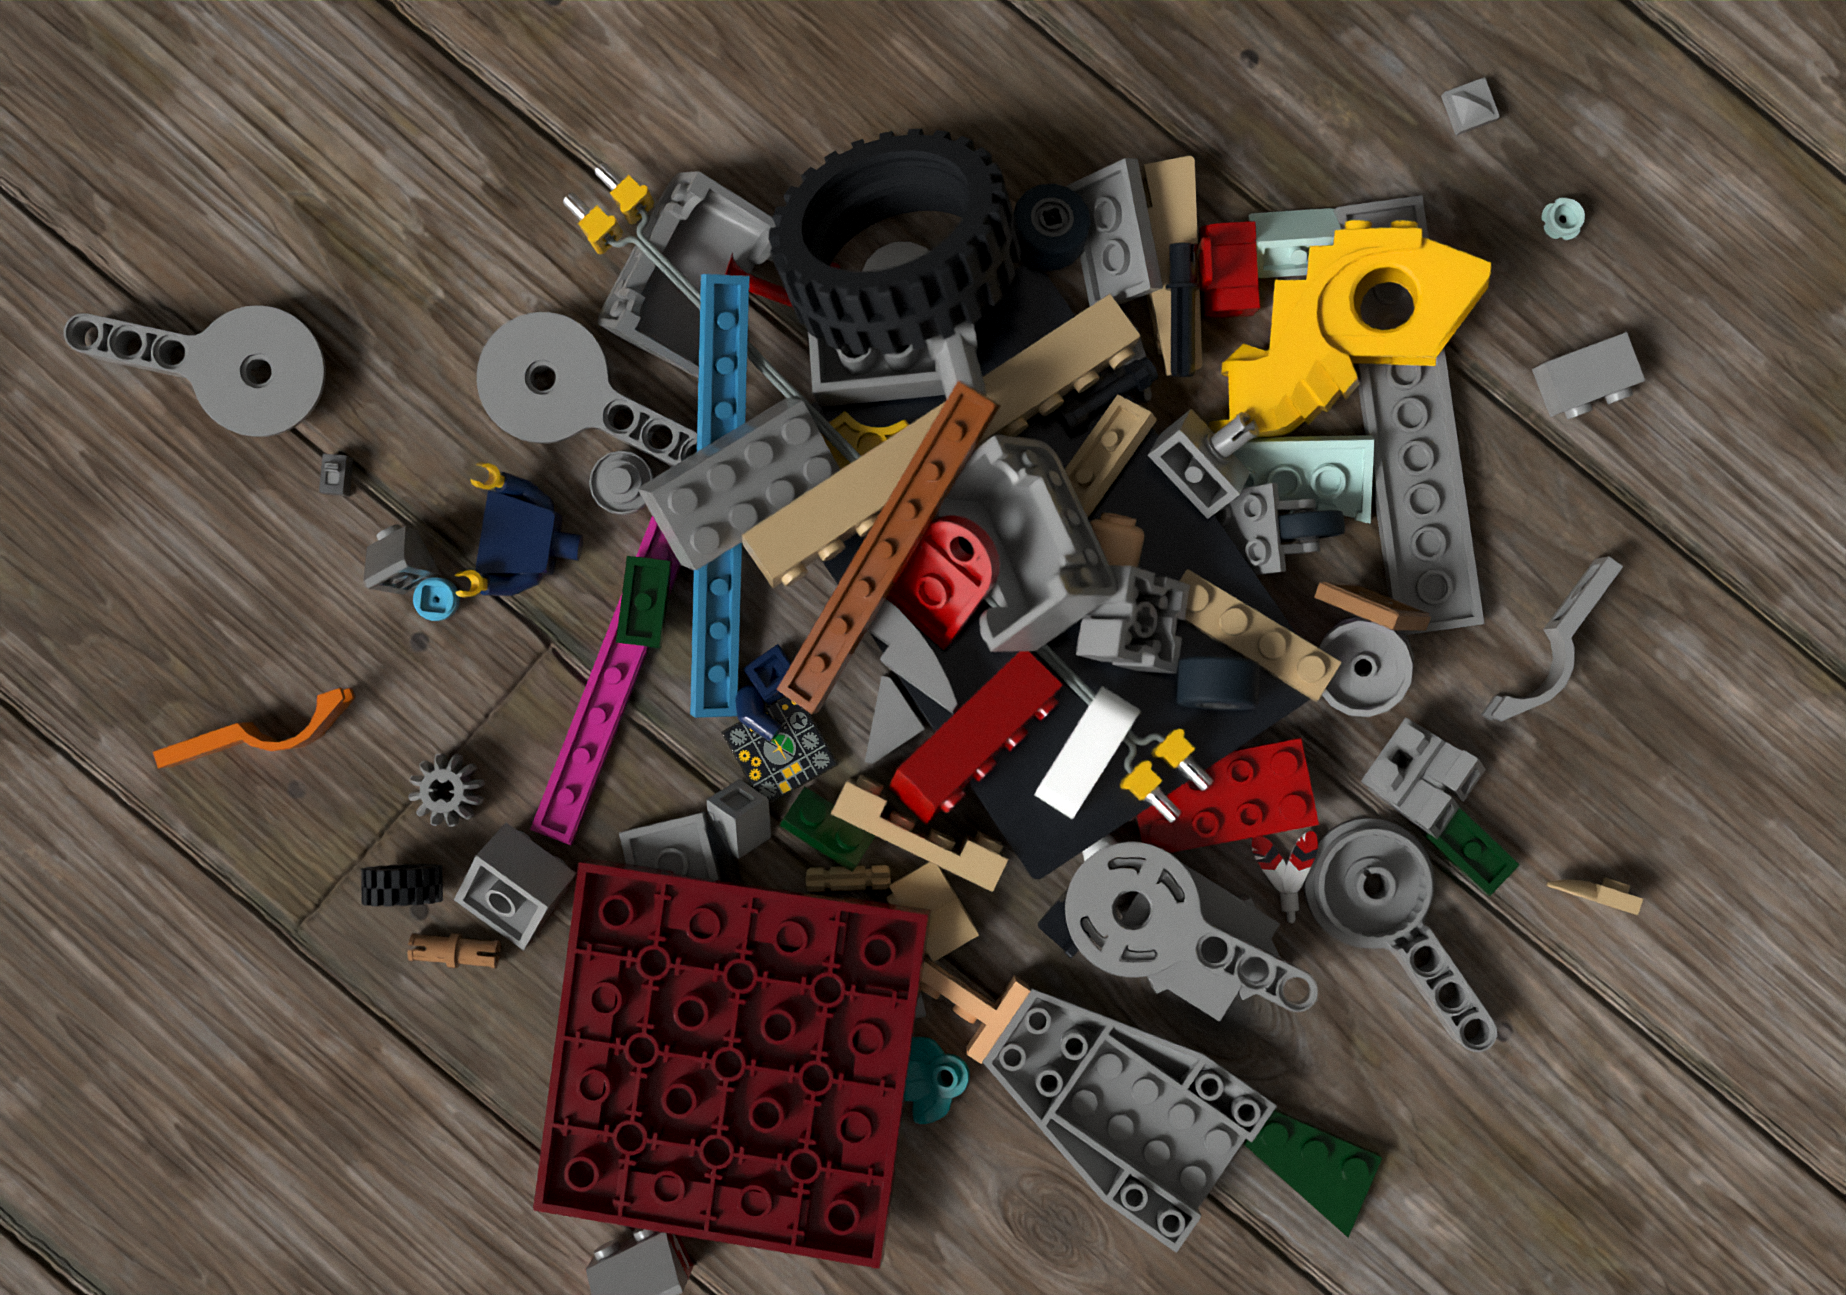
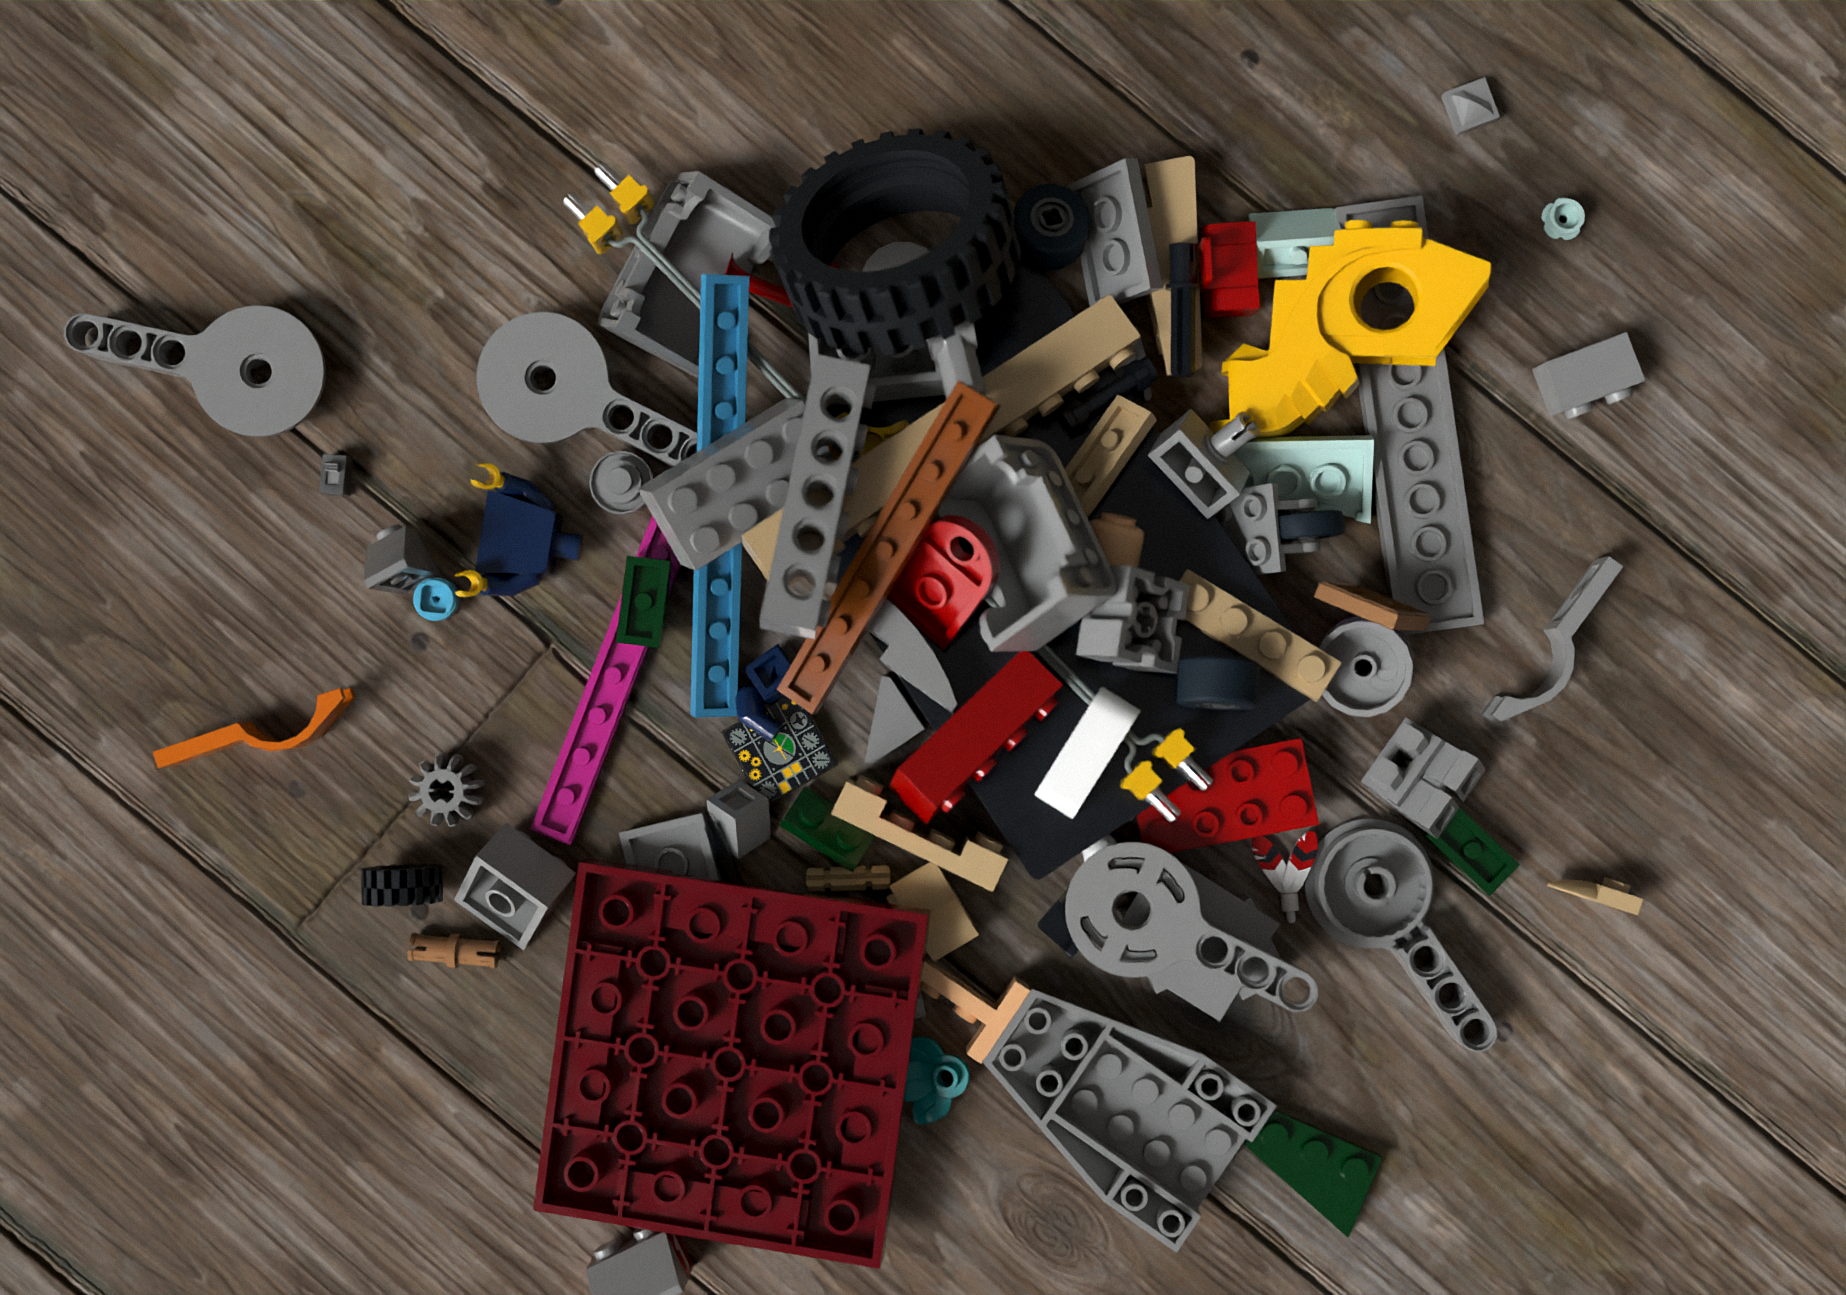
(831, 382): none -> light grey brick

